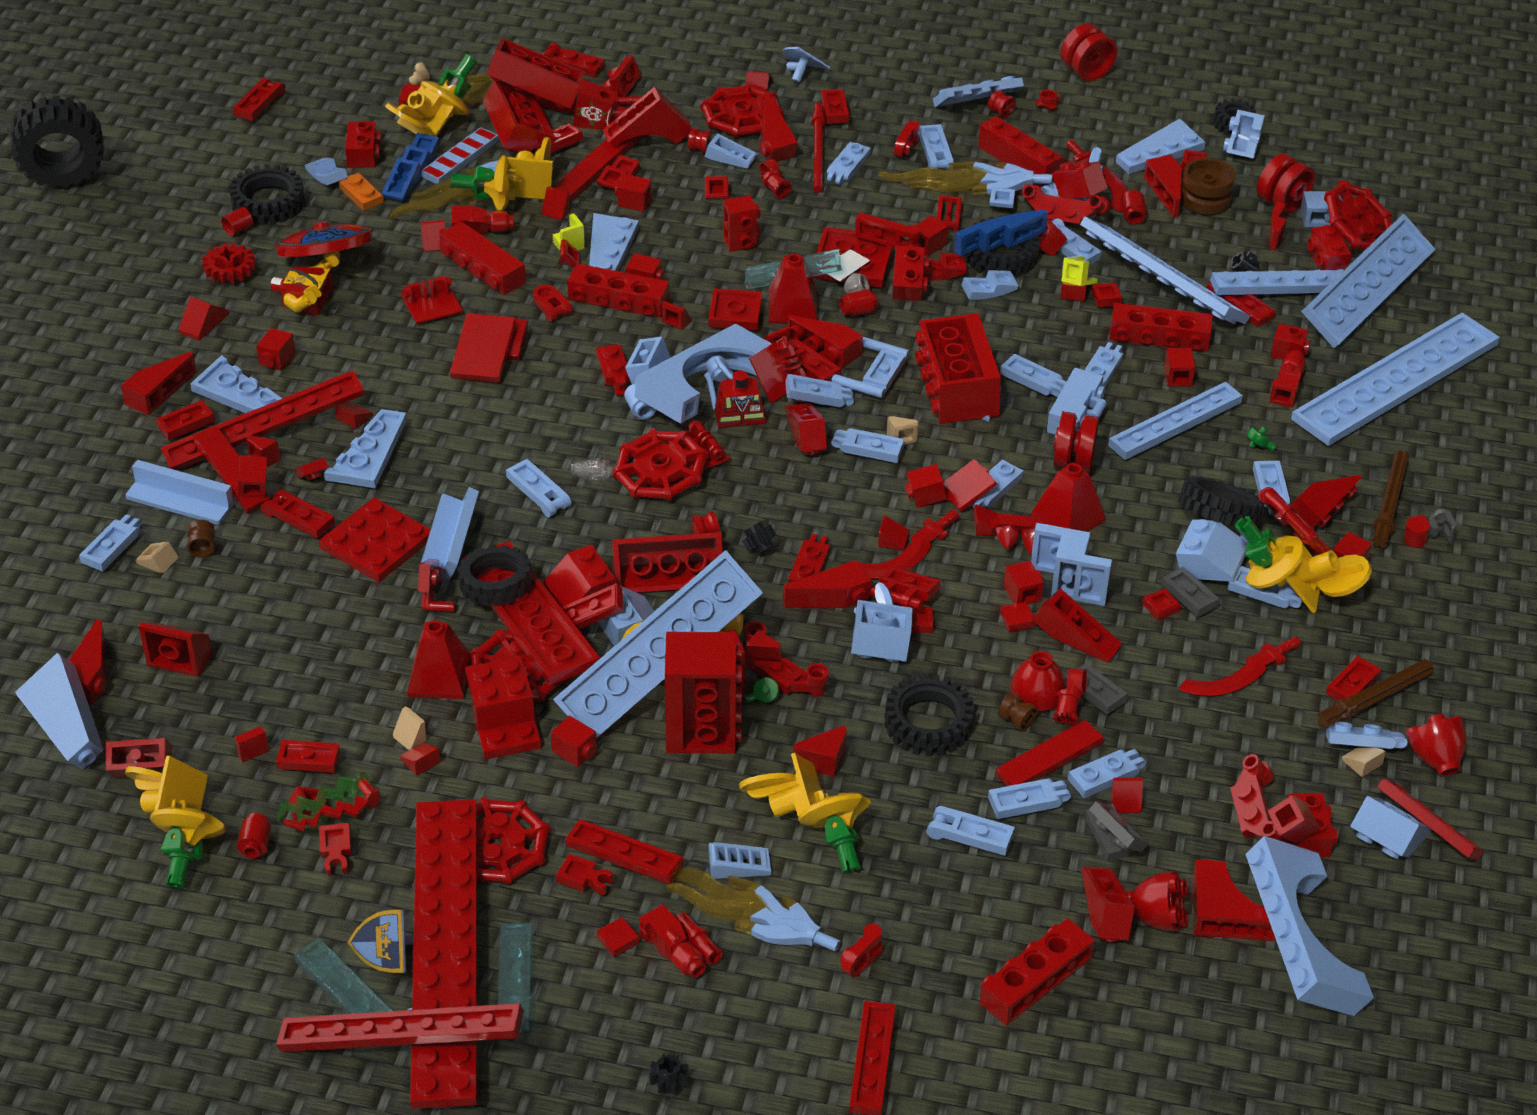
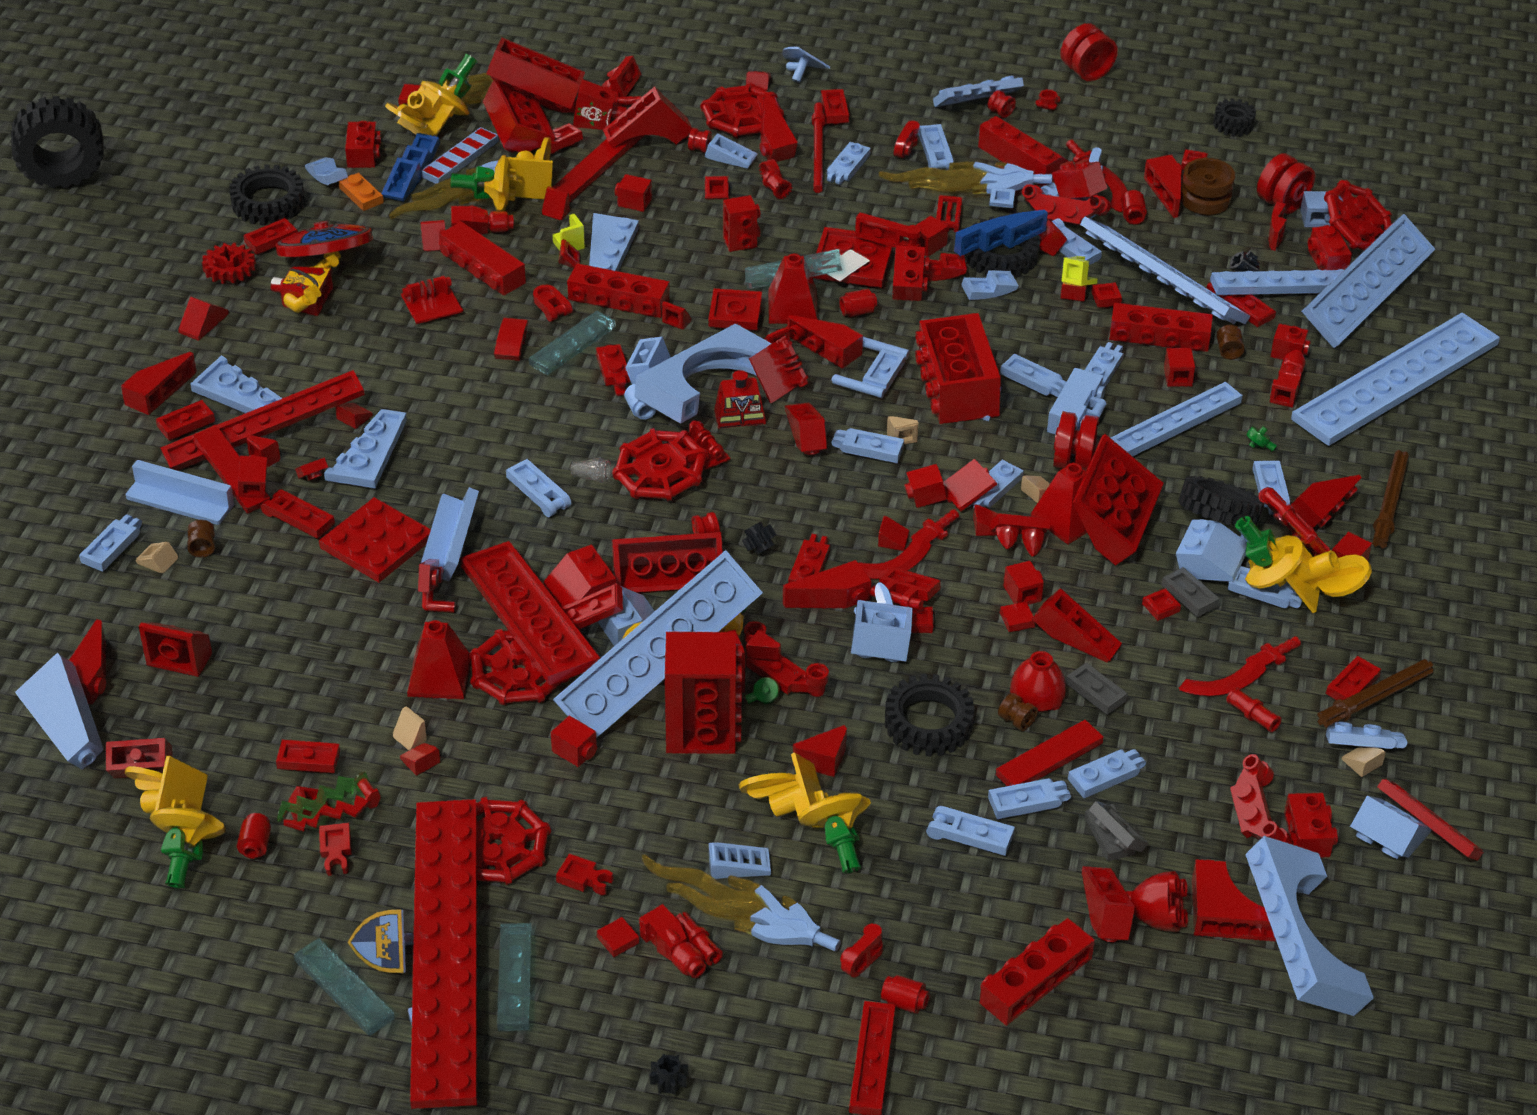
(237, 221): red beam -> none
(251, 744): red tile -> none
(258, 99): red plate -> none
(267, 236): none -> red plate
(276, 349): red brick -> none
(401, 1027): red plate -> none
(421, 74): tan arm -> none
(483, 347): red tile -> none
(499, 591): black tyre -> none
(502, 707): red bracket -> none
(571, 342): none -> clear light blue tile
(588, 63): red plate -> none
(613, 174): red slope -> none
(624, 851): red tile -> none
(645, 266): red brick -> none
(718, 371): light blue plant -> none
(813, 363): red plate -> none
(818, 391): light blue hinge -> none
(856, 282): light grey piece -> none
(905, 993): none -> red brick
(1034, 486): none -> tan slope
(1065, 555): light blue bracket -> none
(1070, 697): red connector -> none
(1116, 500): none -> red slope
(1127, 794): red slope -> none
(1168, 141): light blue wing -> none
(1230, 342): none -> reddish brown wheel
(1245, 134): light blue cylinder -> none
(1253, 709): none -> red pin
(1293, 819): red brick -> none
(1419, 528): leg -> none
(1439, 743): red piece -> none

